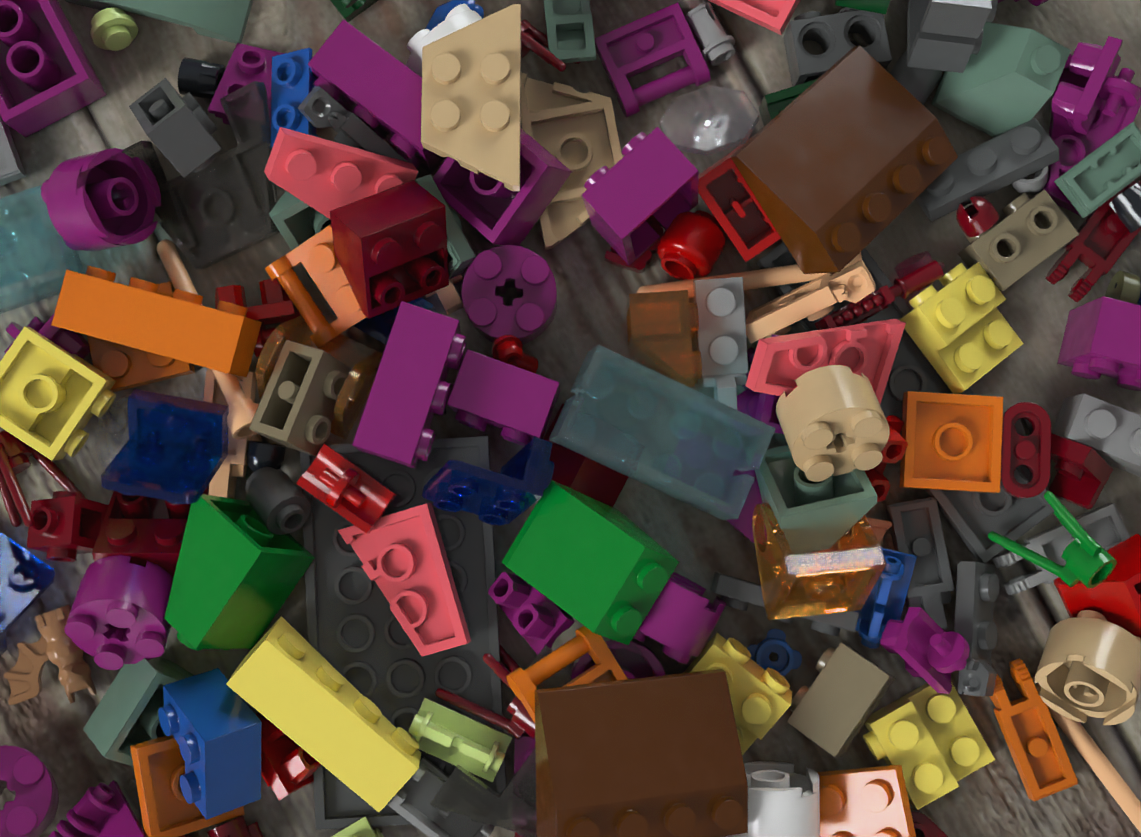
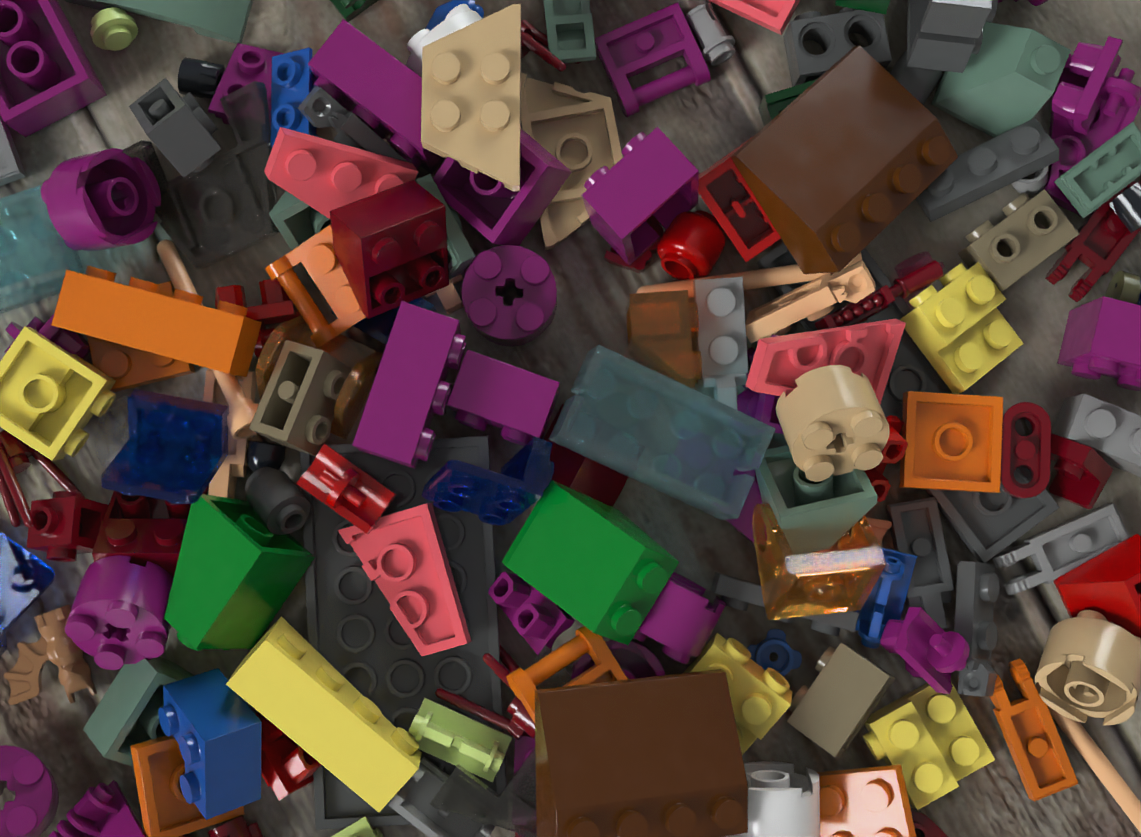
(509, 350): red arm -> none
(709, 120): clear piece -> none
(977, 217): dark red hinge -> none
(1083, 556): green plant -> none

